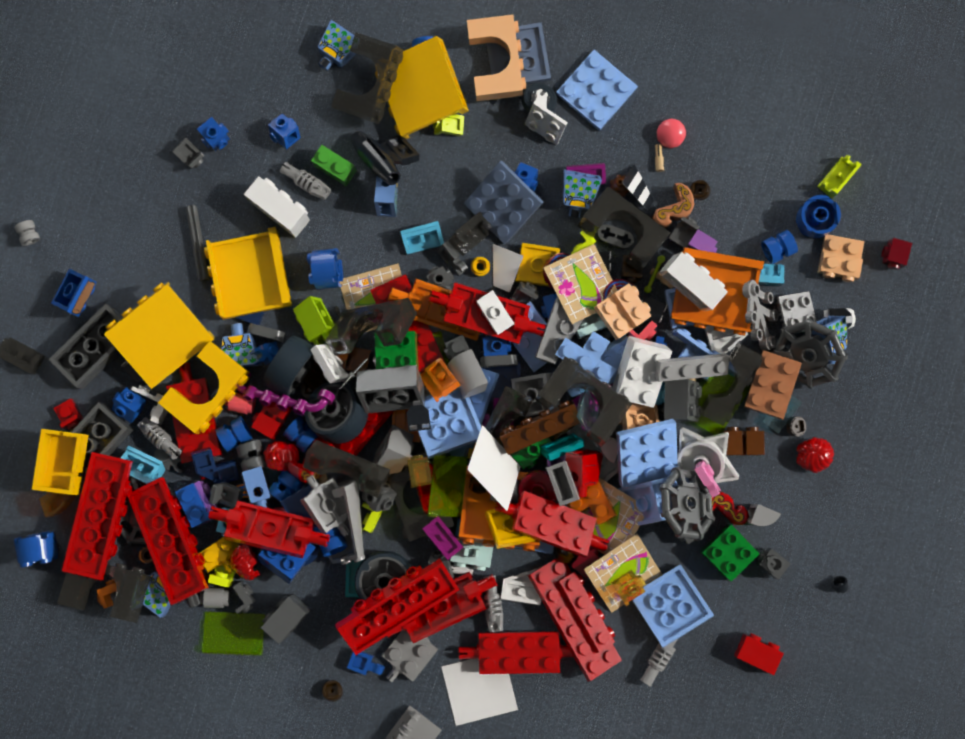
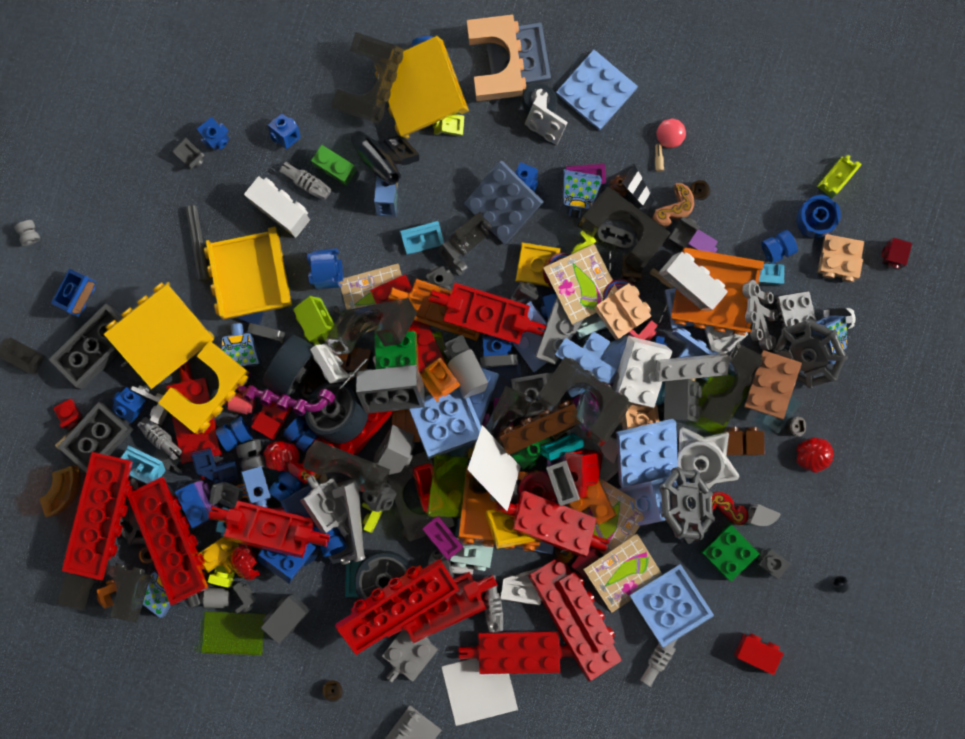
(36, 548): blue brick -> none
(60, 461): yellow piece -> none
(265, 353): blue plate -> none
(335, 46): medium blue torso -> none
(363, 662): blue plate -> none
(418, 417): black piece -> none
(419, 471): clear yellow brick -> none
(480, 260): yellow plate -> none
(494, 312): white plate -> none
(505, 267): white sticker -> none
(629, 586): clear yellow brick -> none
(660, 259): lime hinge -> none
(706, 474): bright pink plate -> none

